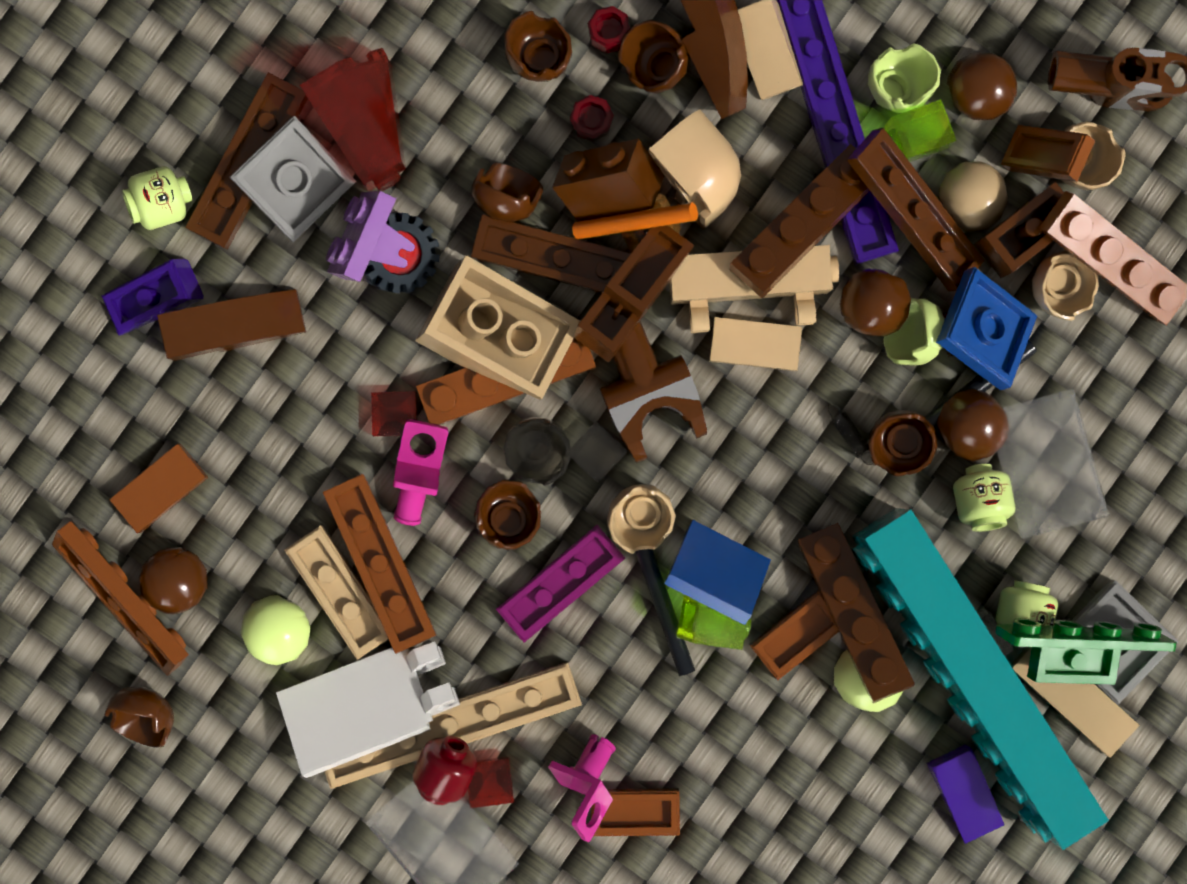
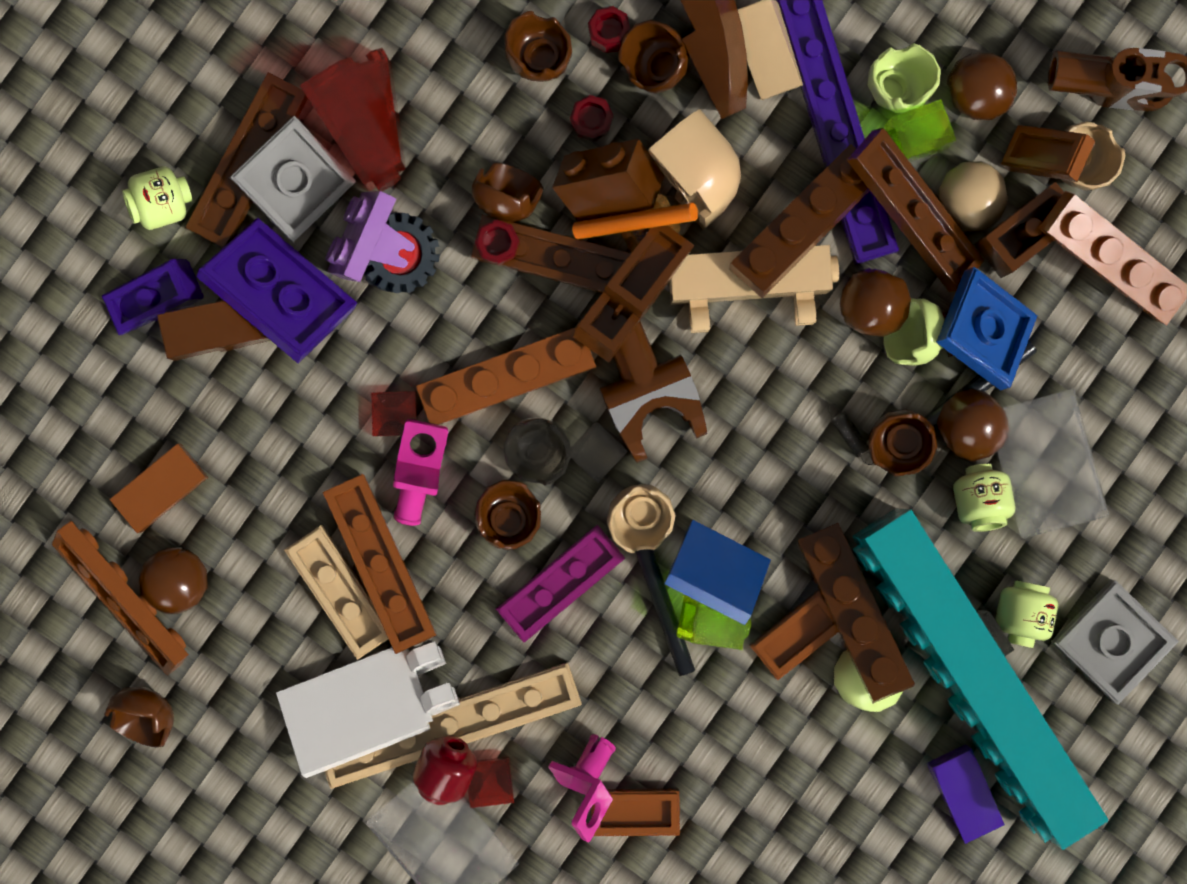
(275, 630): yellowish green hair -> none
(277, 290): none -> dark purple tile
(497, 242): none -> dark red tile
(498, 329): tan slope -> none
(755, 344): tan tile -> none
(1064, 286): tan hair -> none
(1080, 653): green bracket -> none
(1083, 707): tan tile -> none

